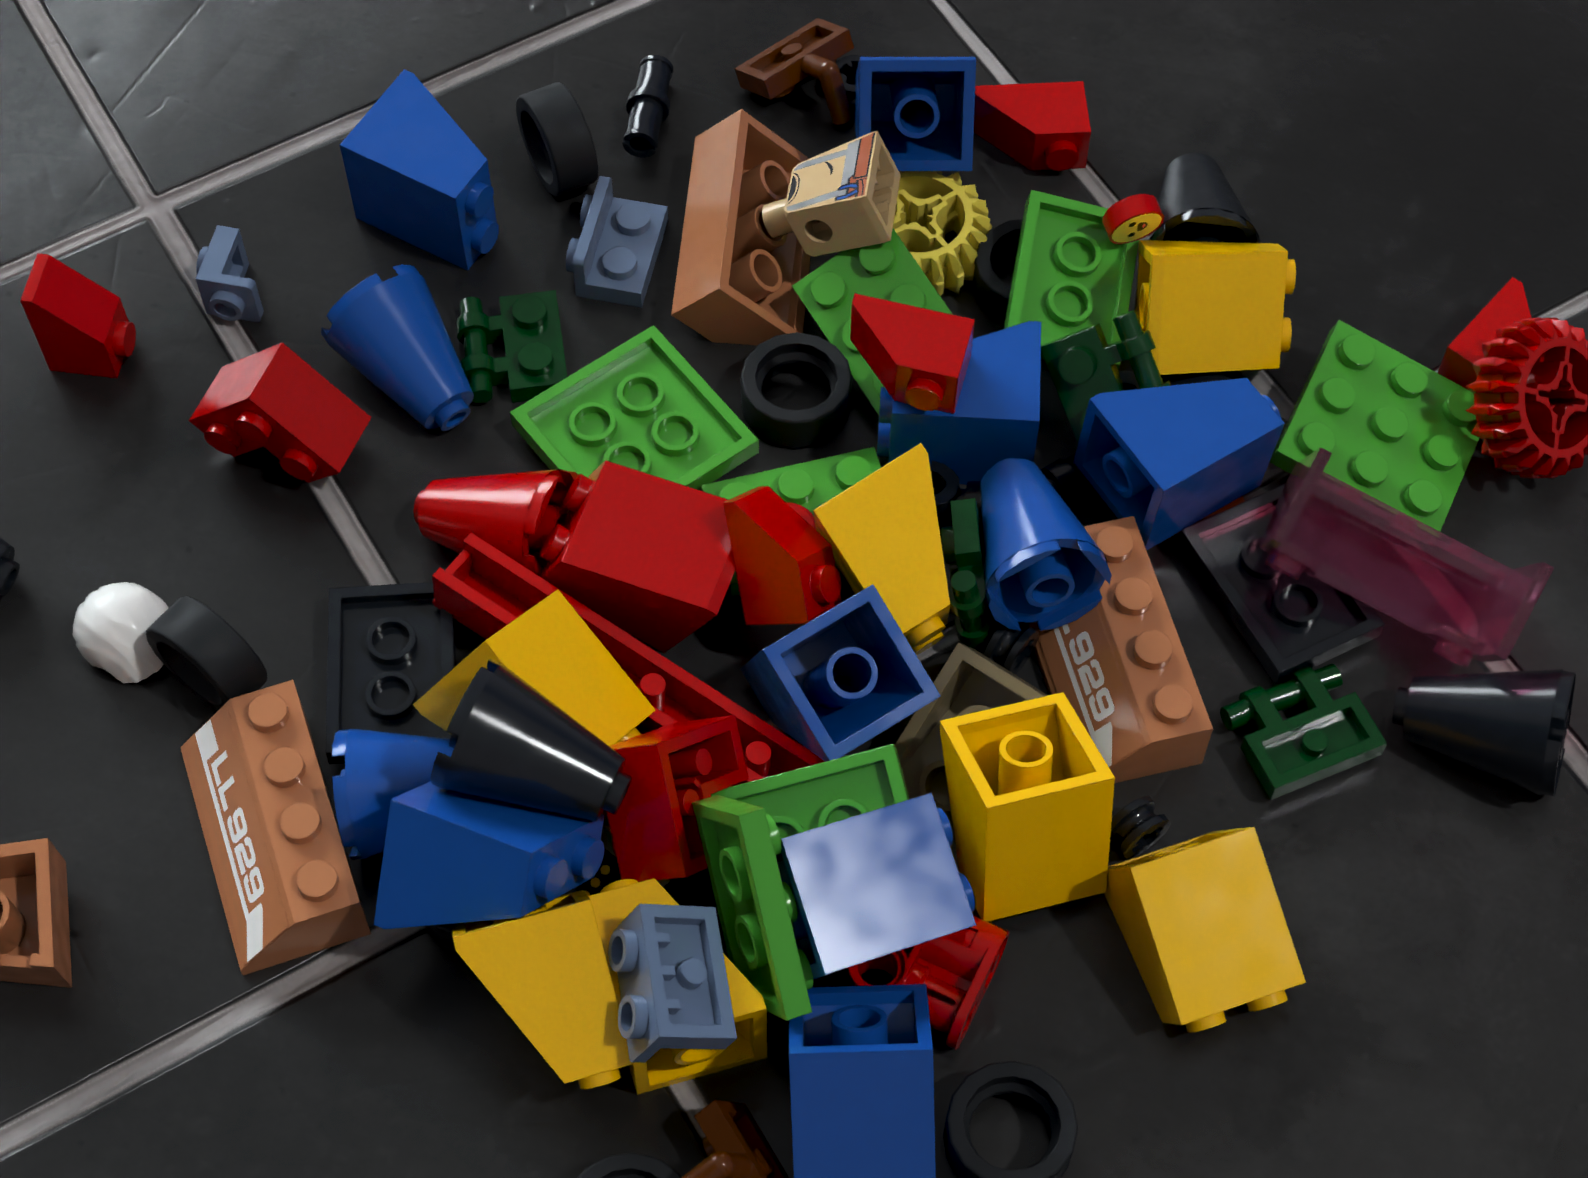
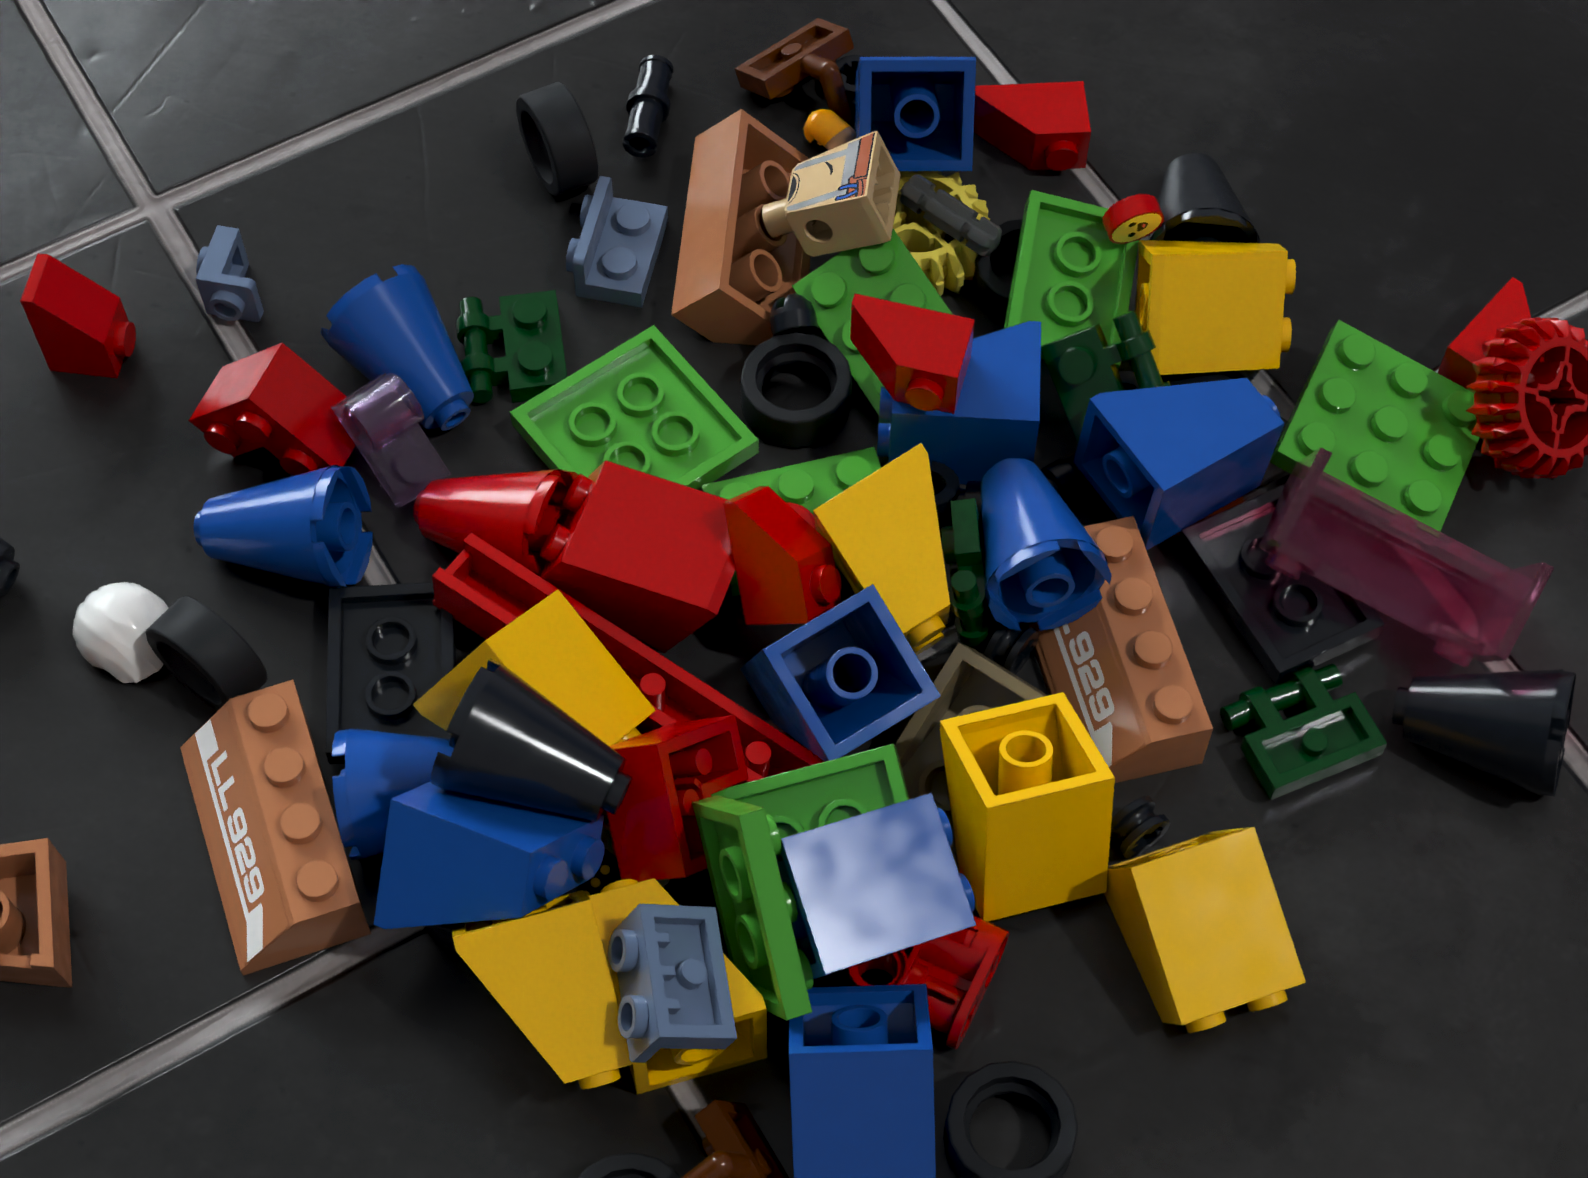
(293, 527): none -> blue cone
(387, 432): none -> clear purple plate
(420, 175): blue slope -> none
(793, 315): none -> black hinge
(828, 129): none -> light orange arm
(950, 215): none -> dark grey axle

